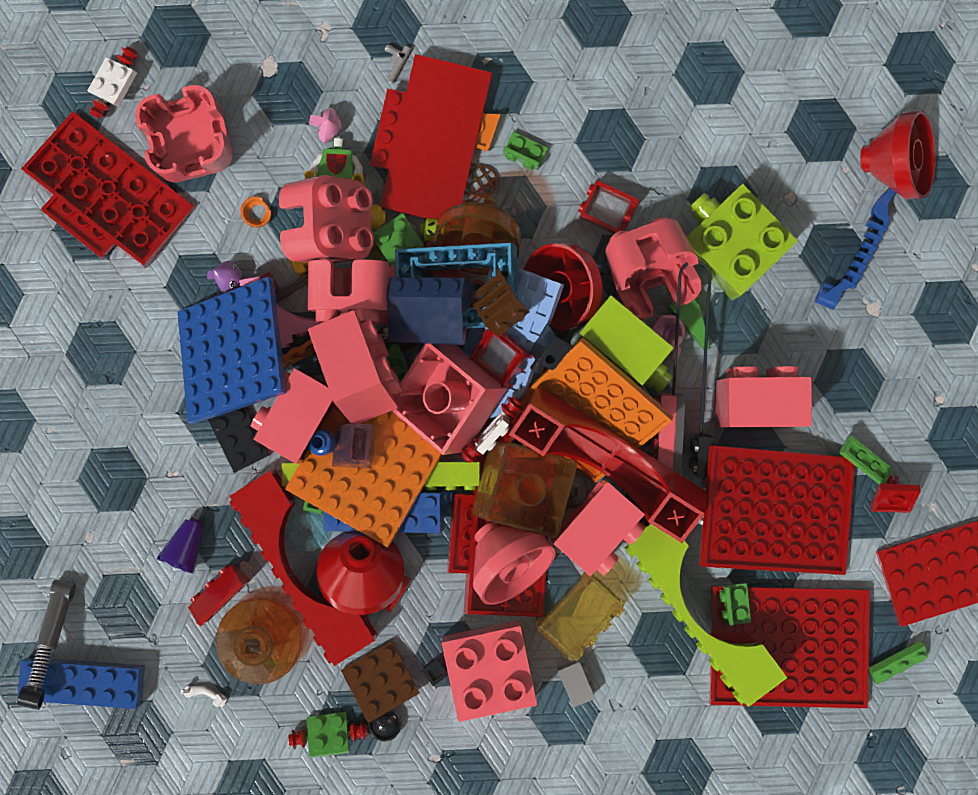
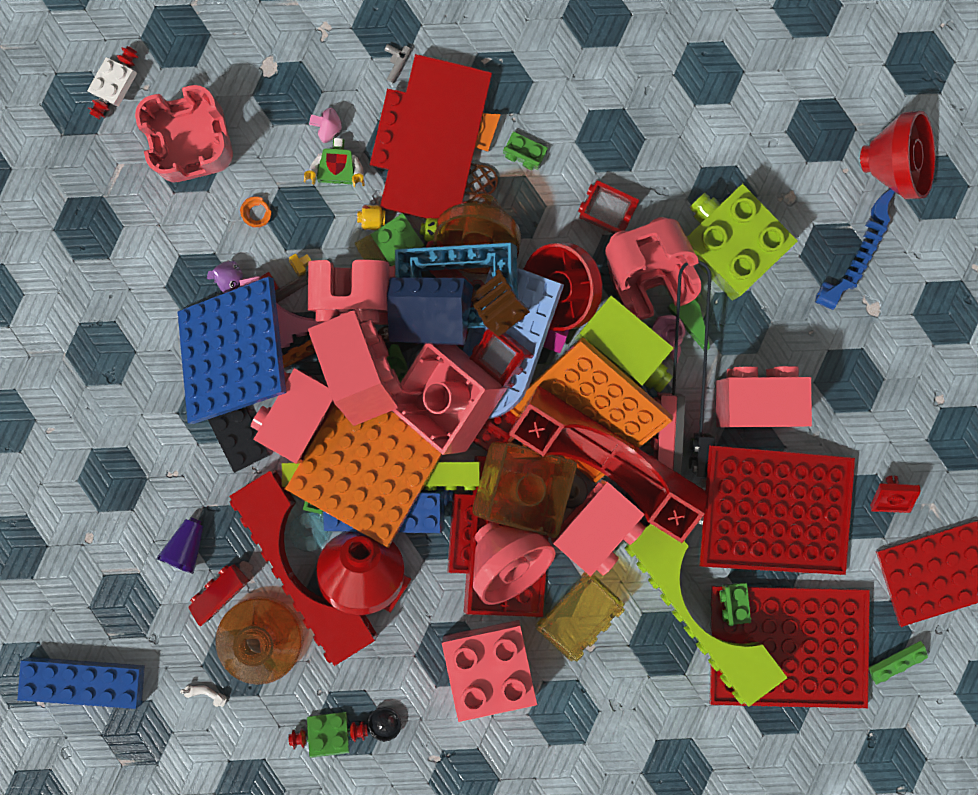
(60, 596): piece -> none
(105, 193): red slope -> none
(322, 442): blue head -> none
(334, 220): coral piece -> none
(354, 446): slope -> none
(380, 681): reddish brown plate -> none
(435, 672): black plate -> none
(497, 427): plate -> none
(549, 349): black torso -> none
(575, 682): light grey brick -> none
(865, 460): bright green plate -> none

